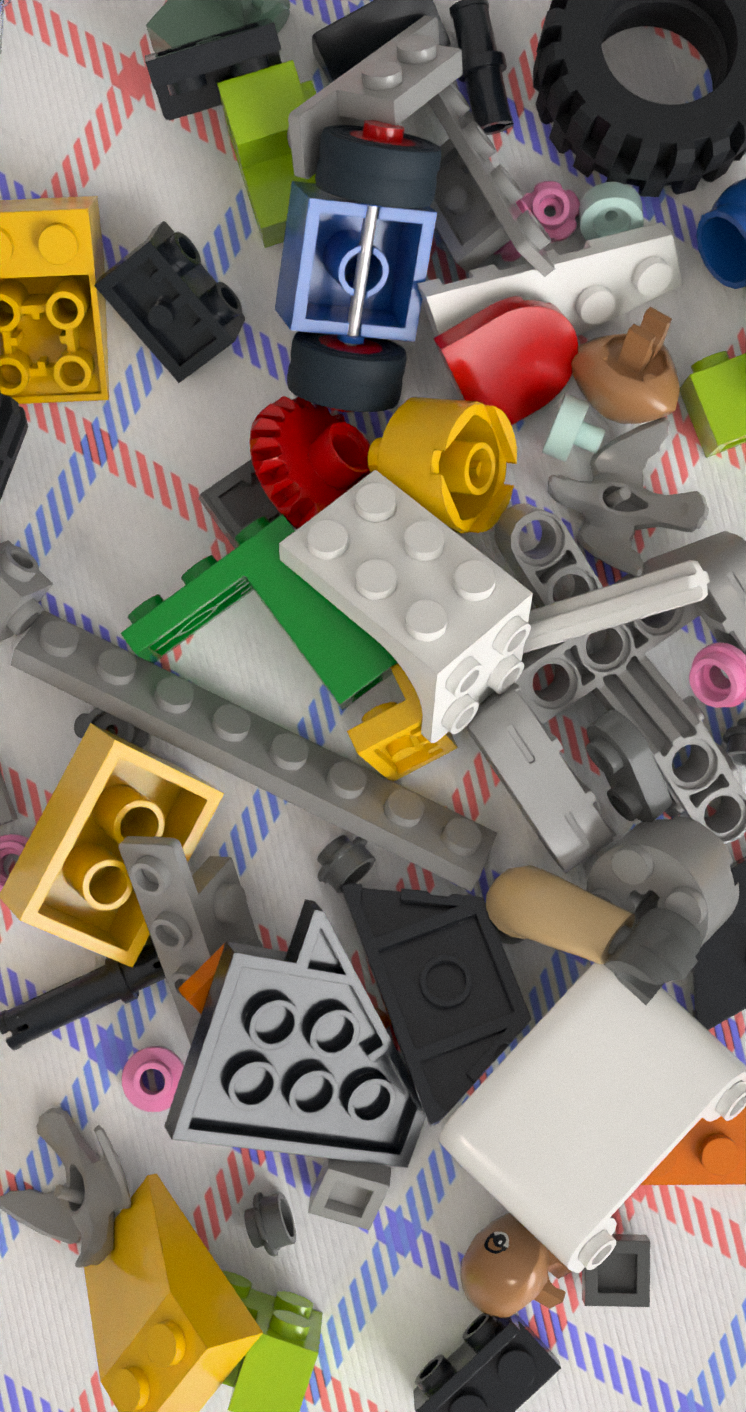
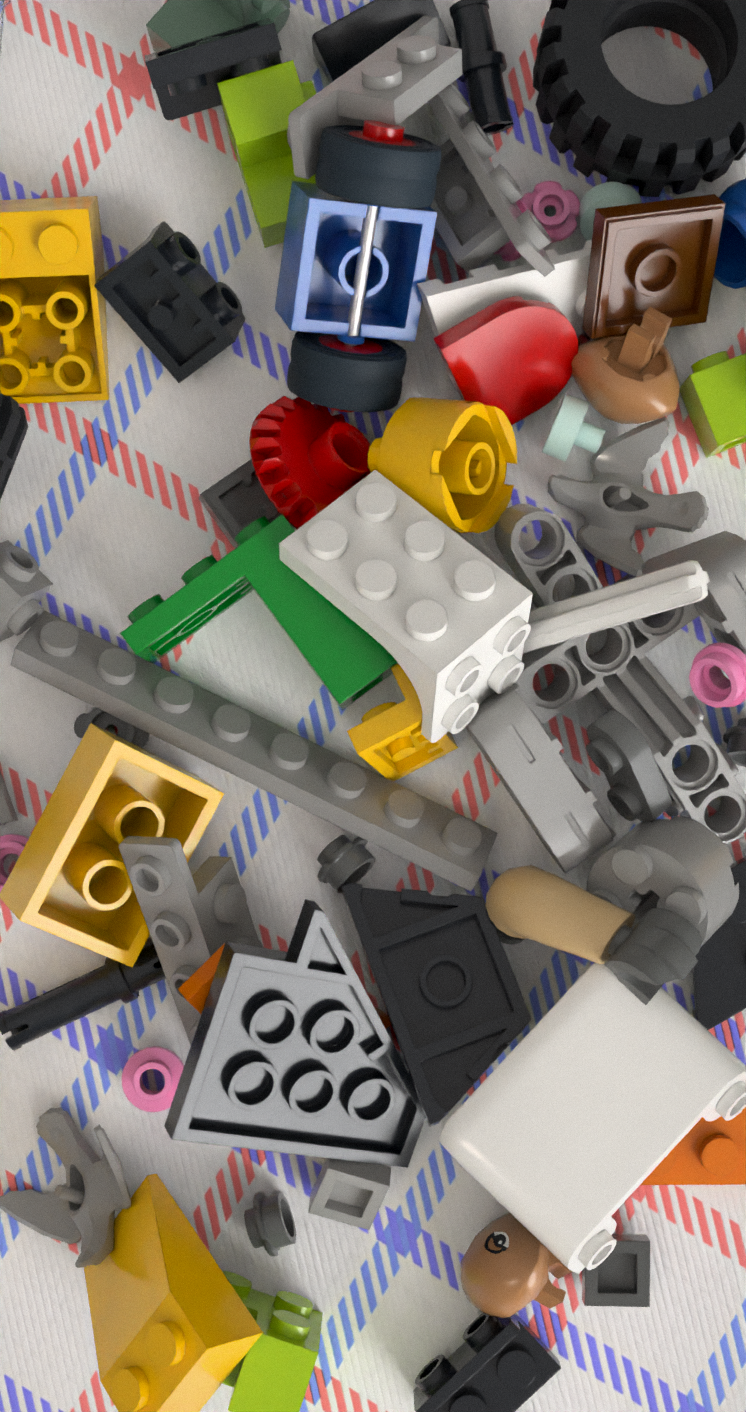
(652, 258): none -> reddish brown tile

